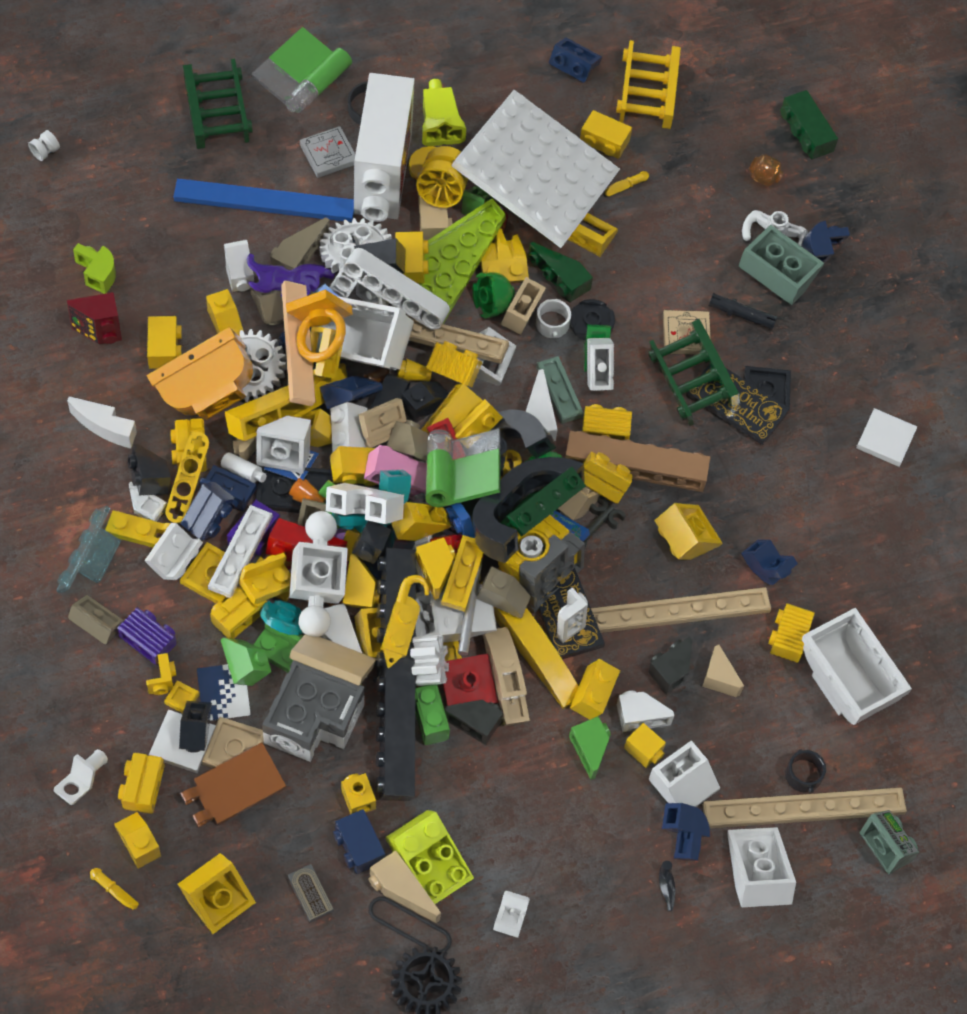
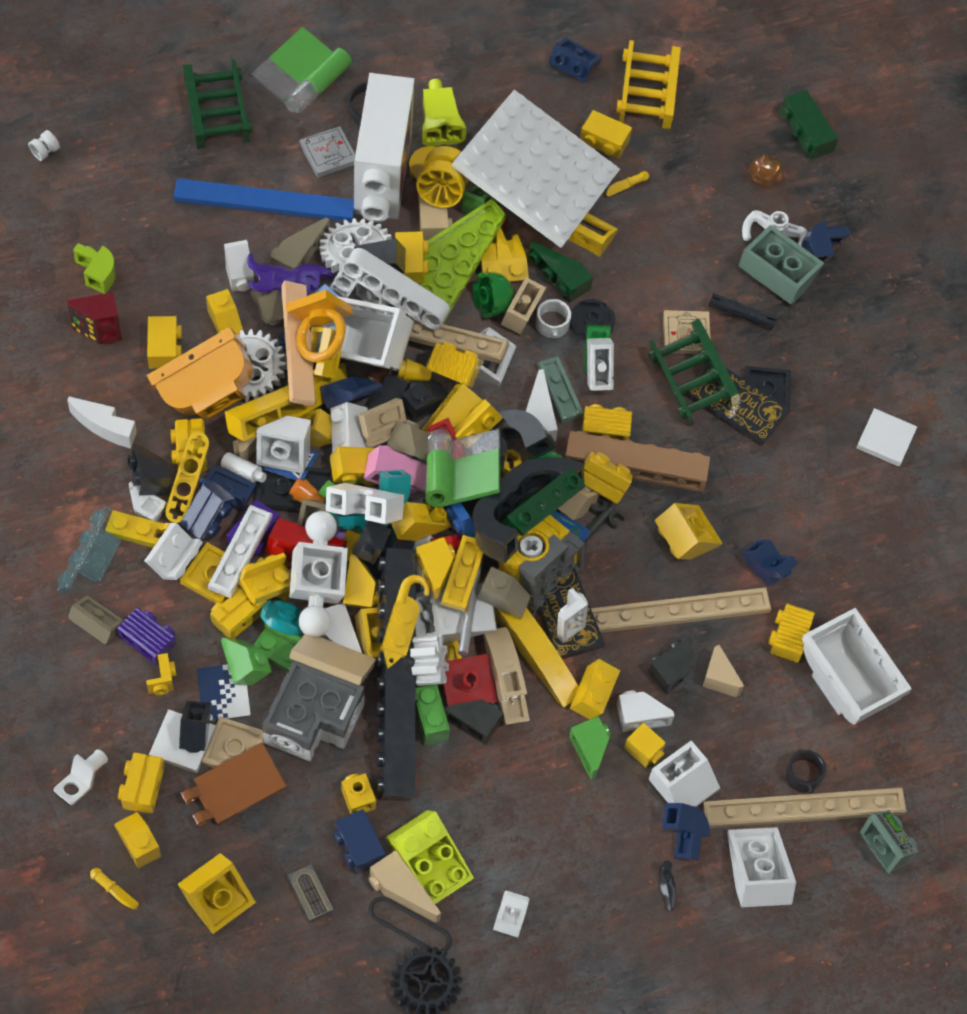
(179, 695): yellow tile -> none

